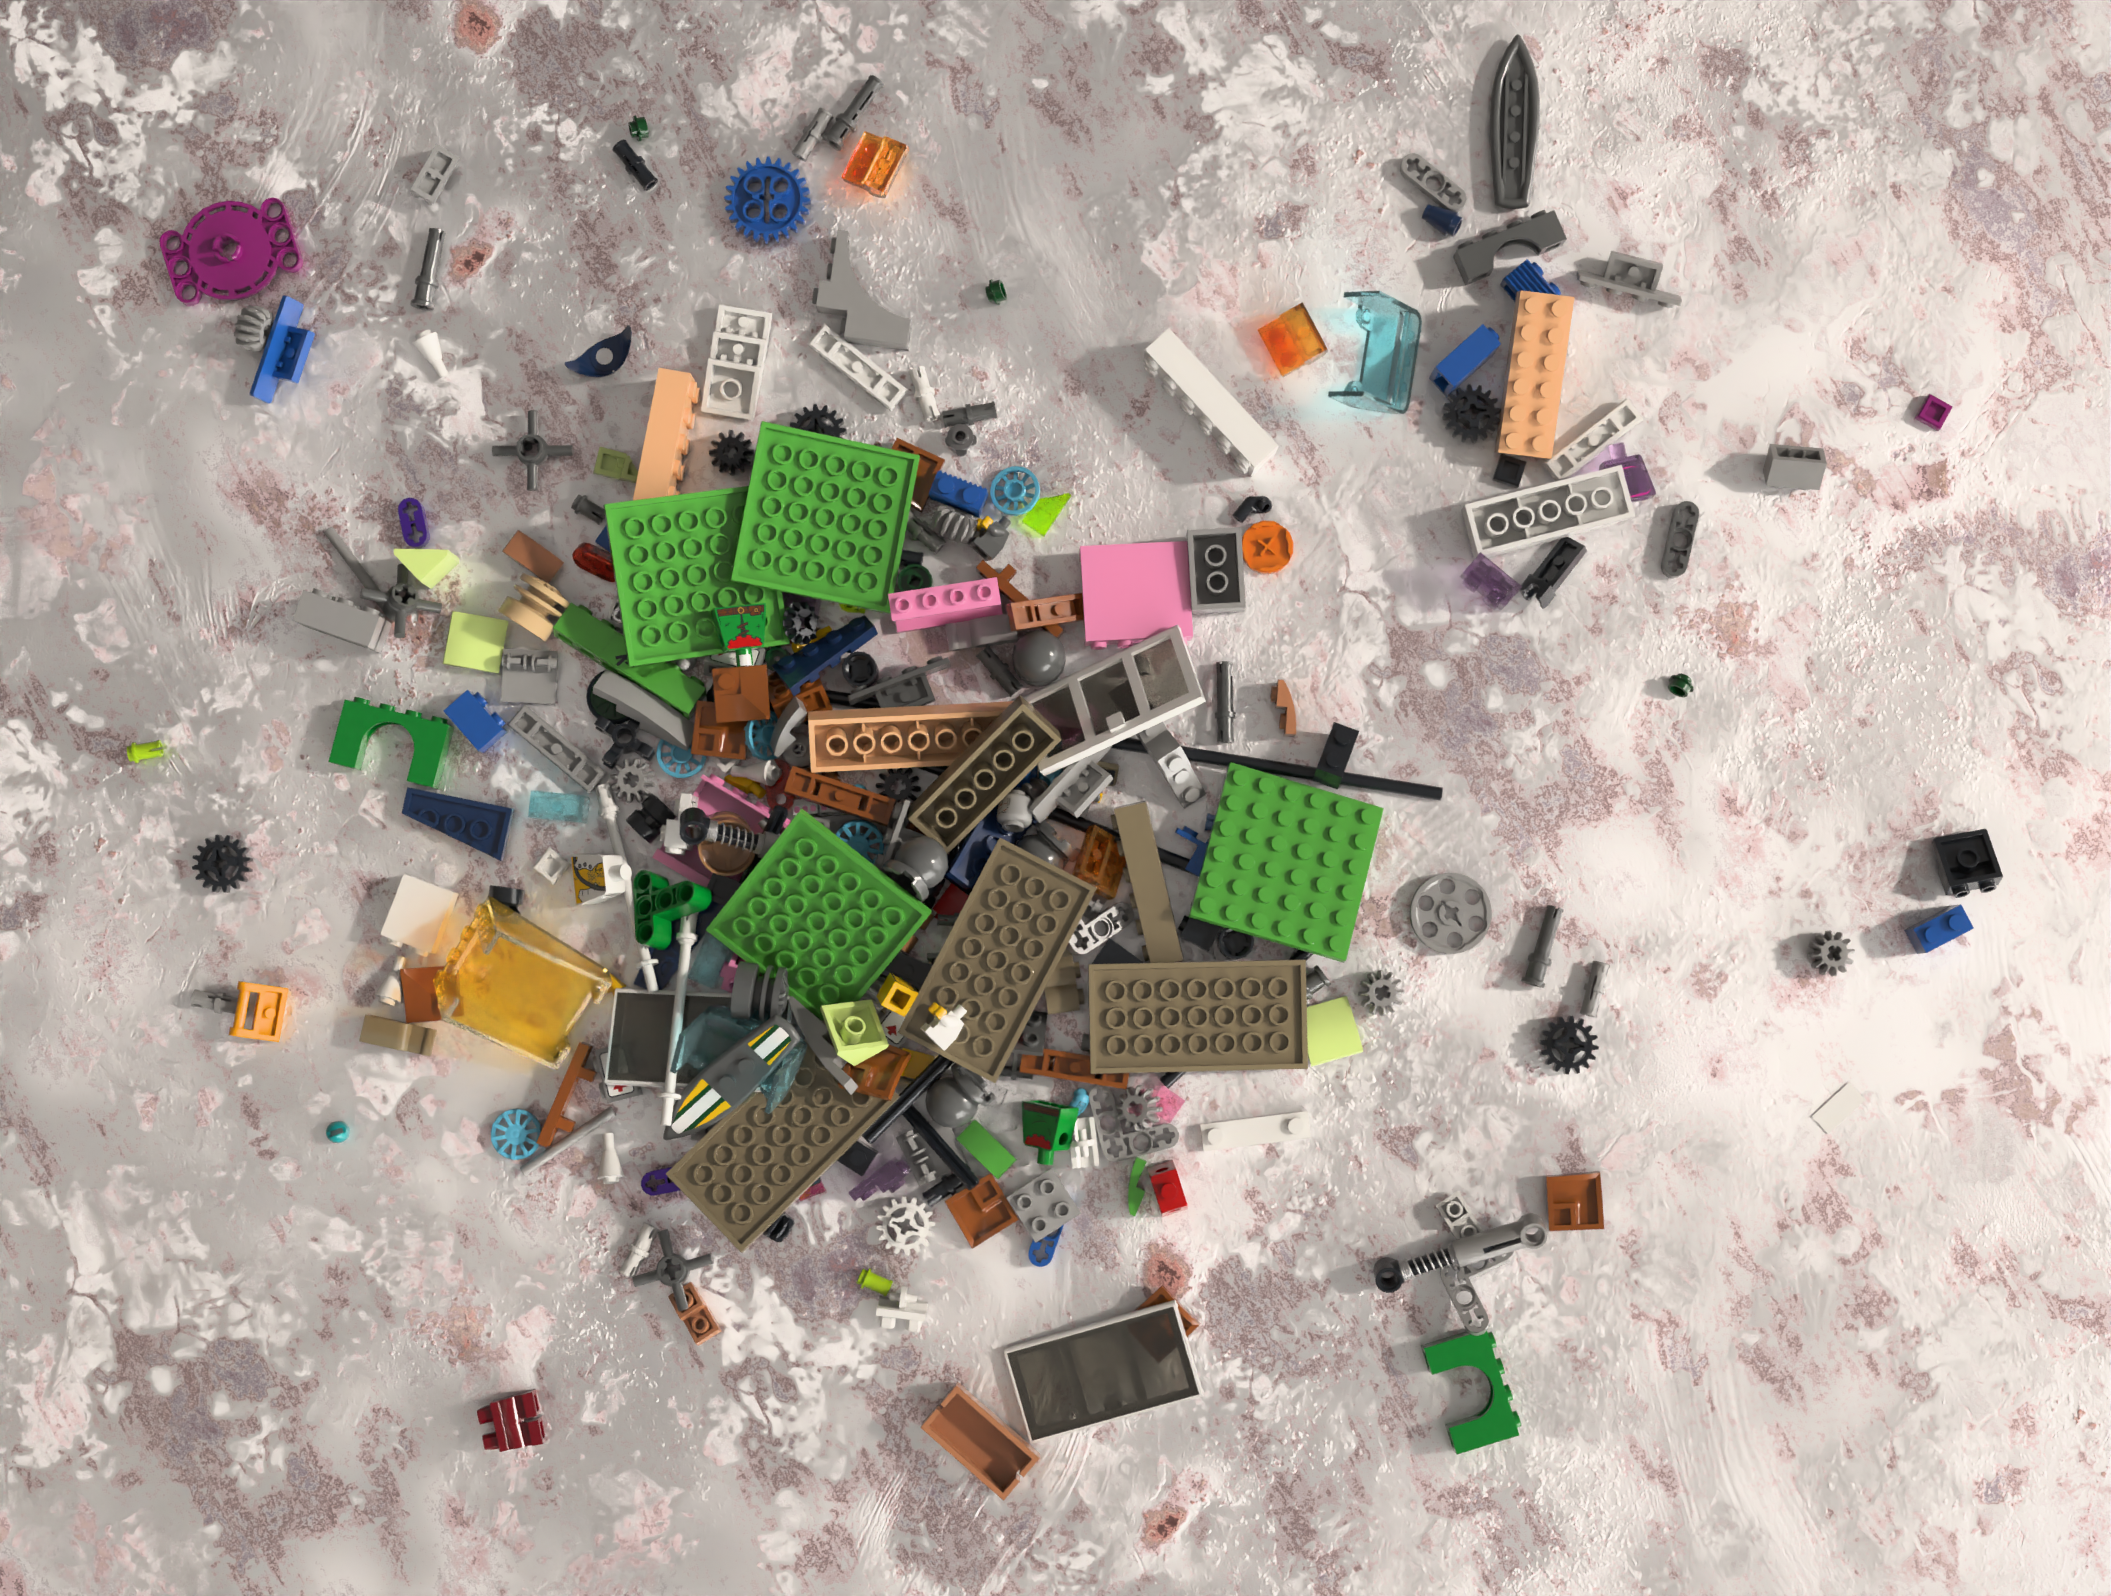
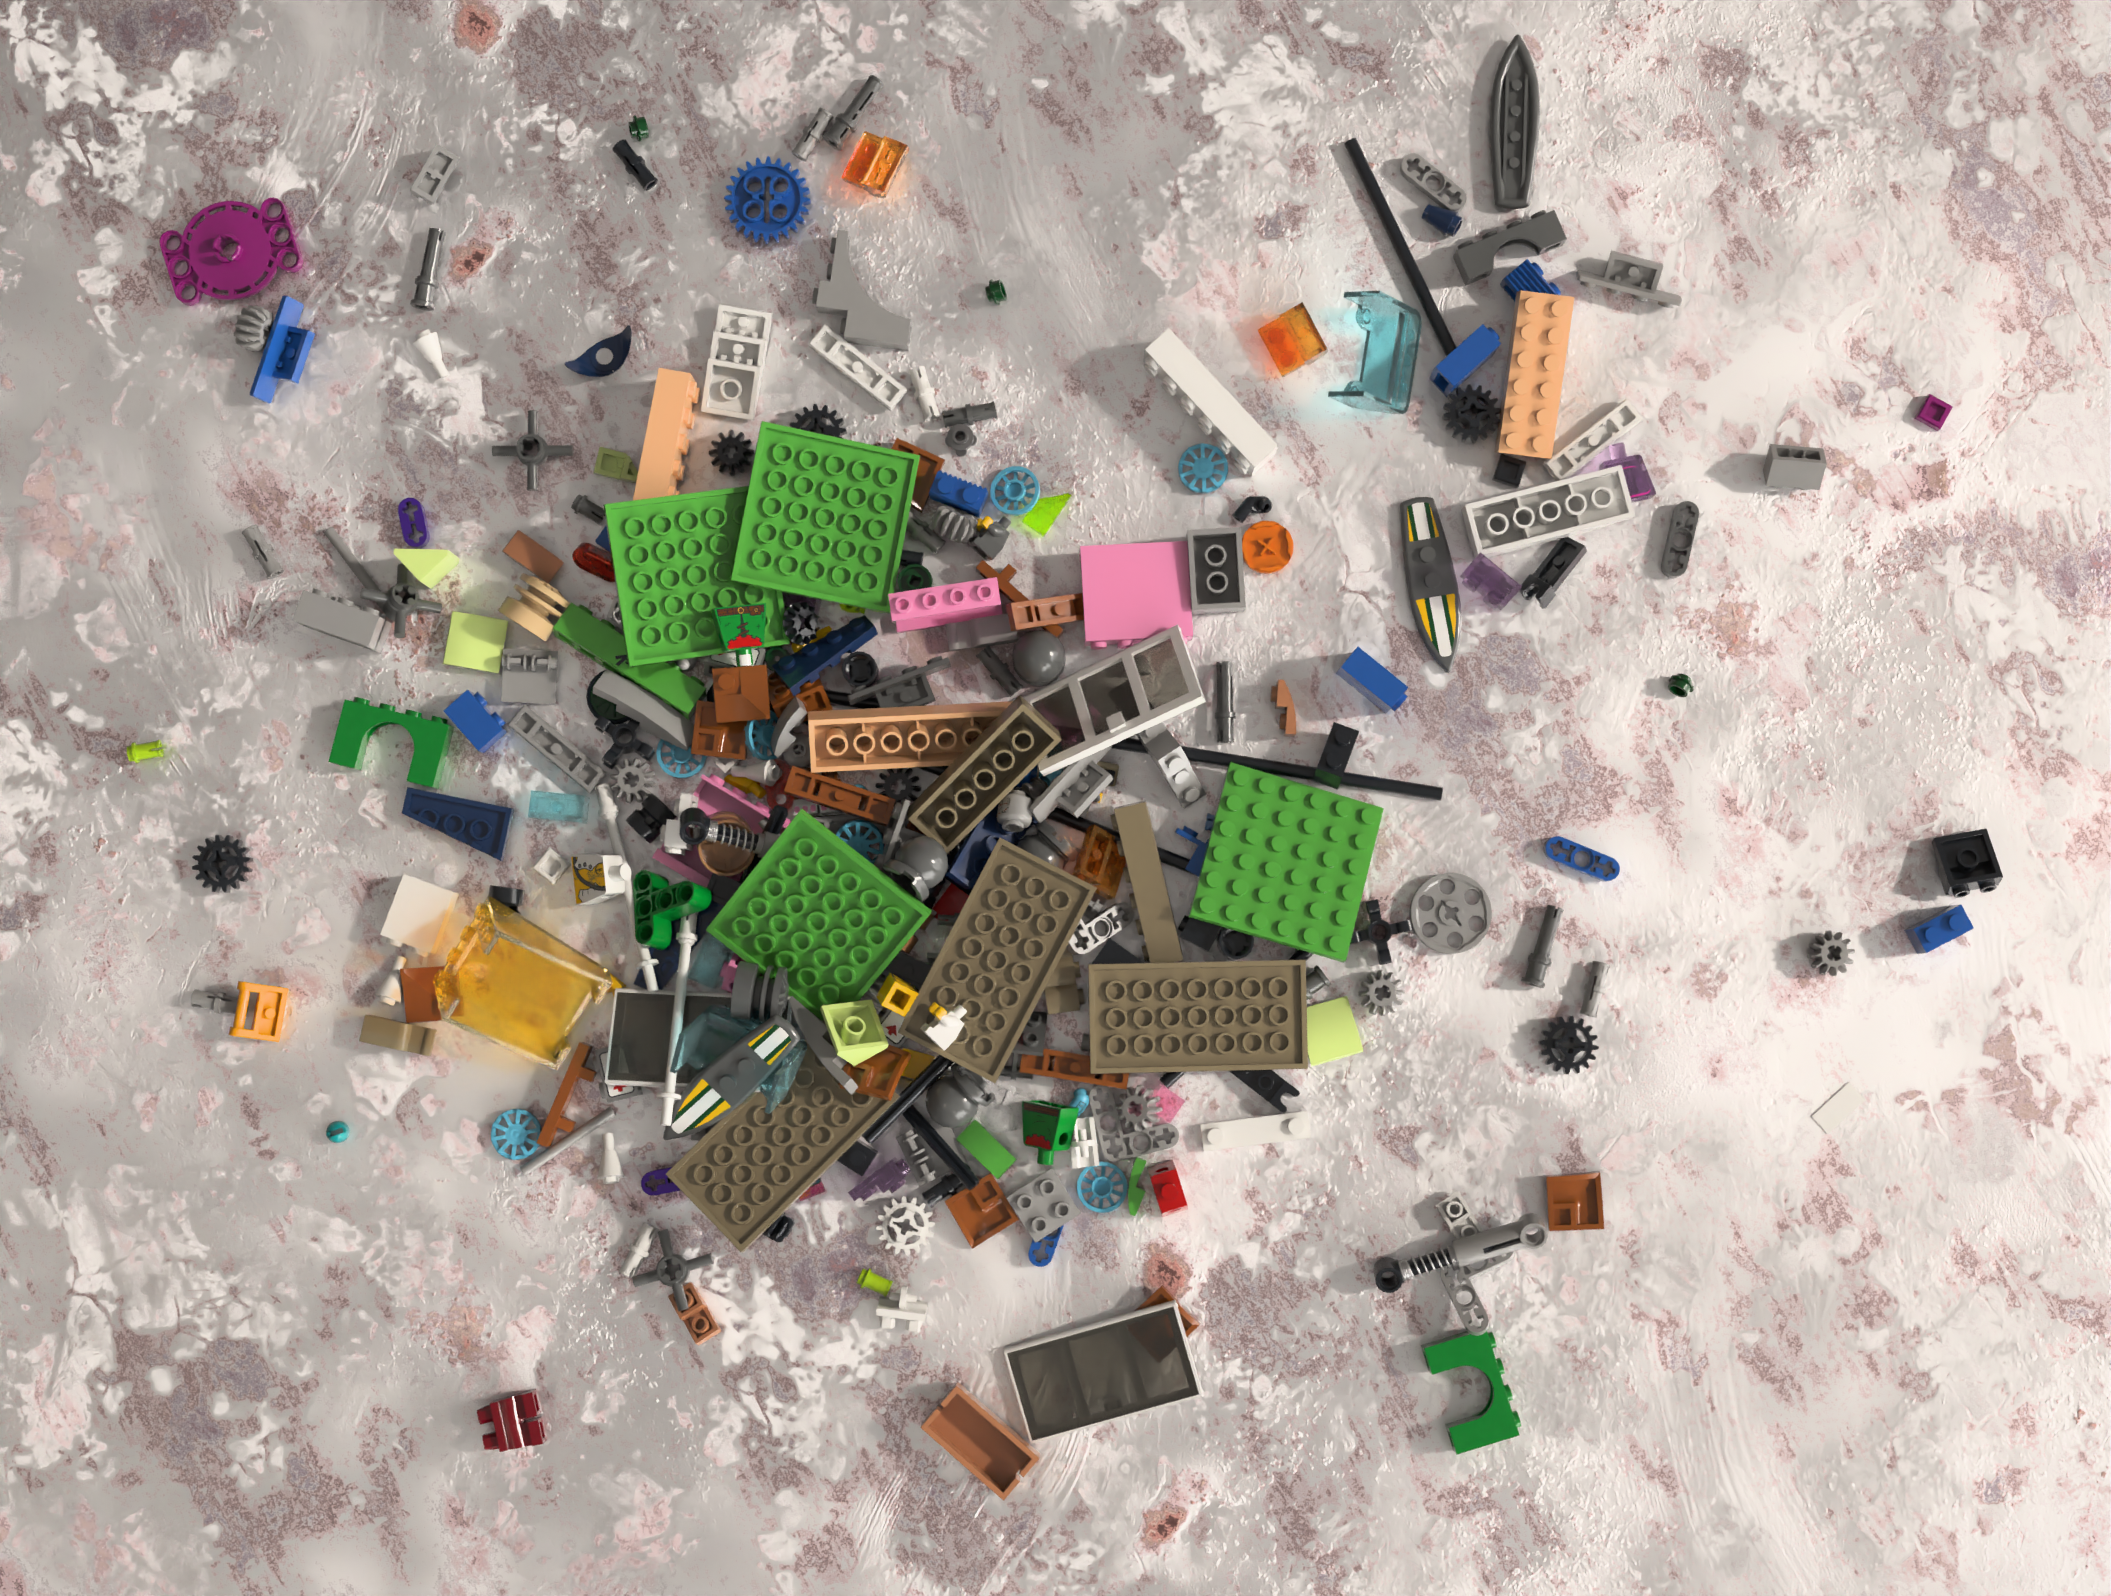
(262, 552): none -> light grey pin
(1102, 1187): none -> medium azure wheel
(1203, 468): none -> medium azure wheel
(1267, 1085): none -> black plate
(1373, 681): none -> blue brick
(1381, 945): none -> black pin
(1400, 246): none -> black piece
(1431, 580): none -> dark grey piece
(1597, 872): none -> blue beam

